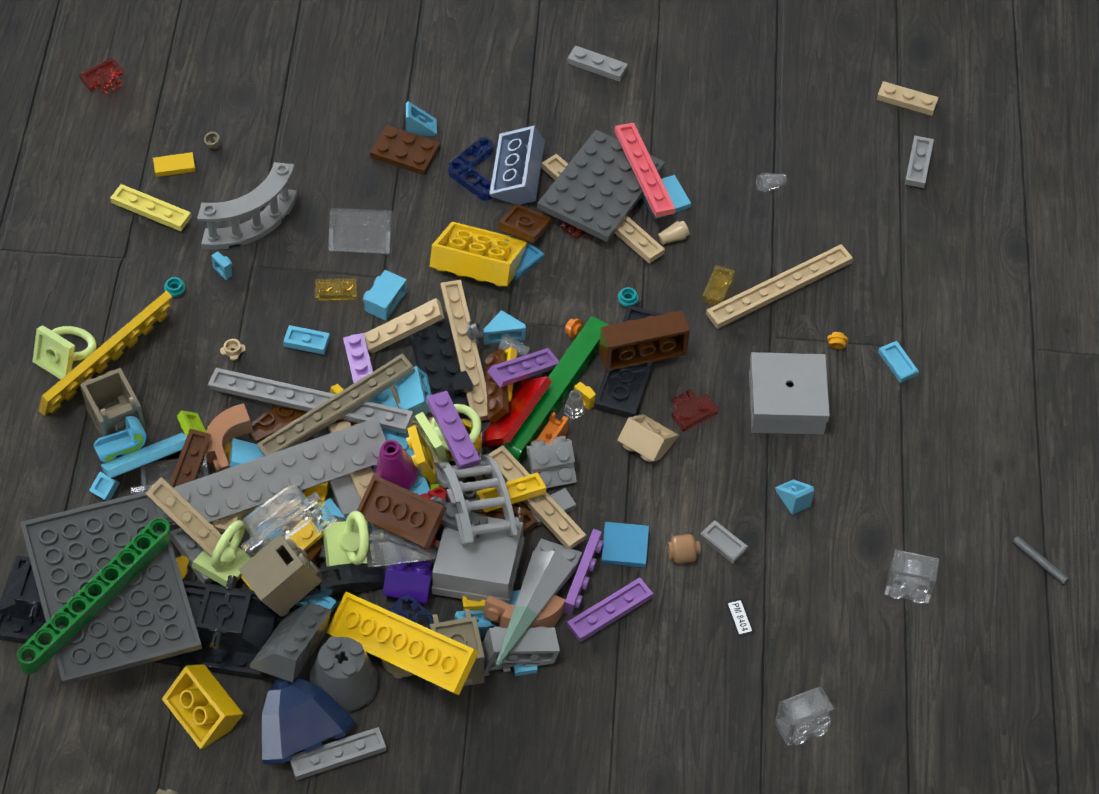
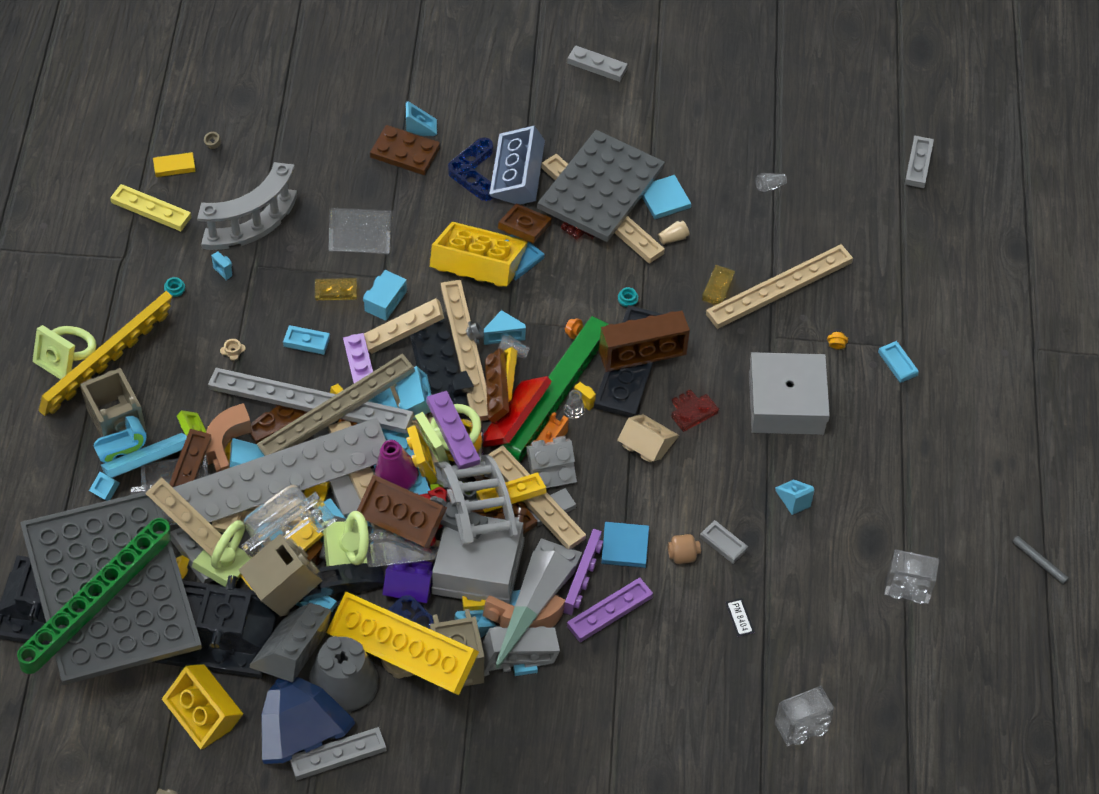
(102, 75): clear red hinge -> none
(523, 367): medium lavender plate -> none
(644, 170): coral plate -> none
(907, 98): tan plate -> none

